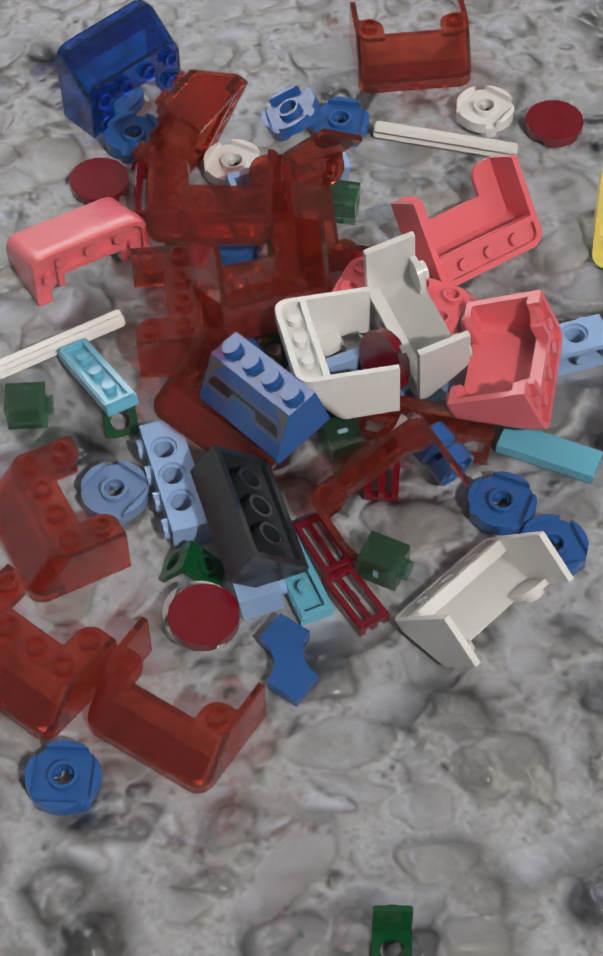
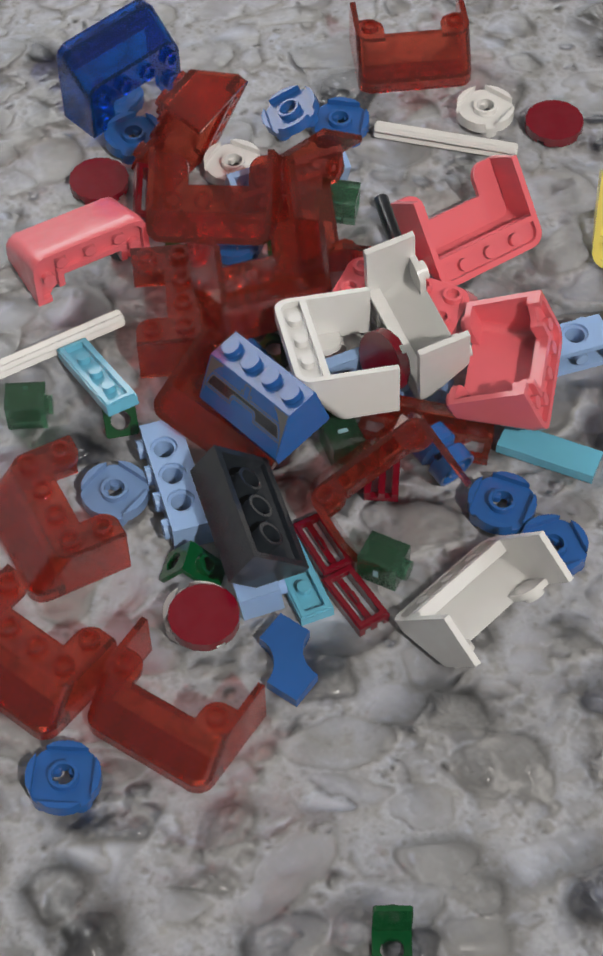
(387, 216): none -> black piece

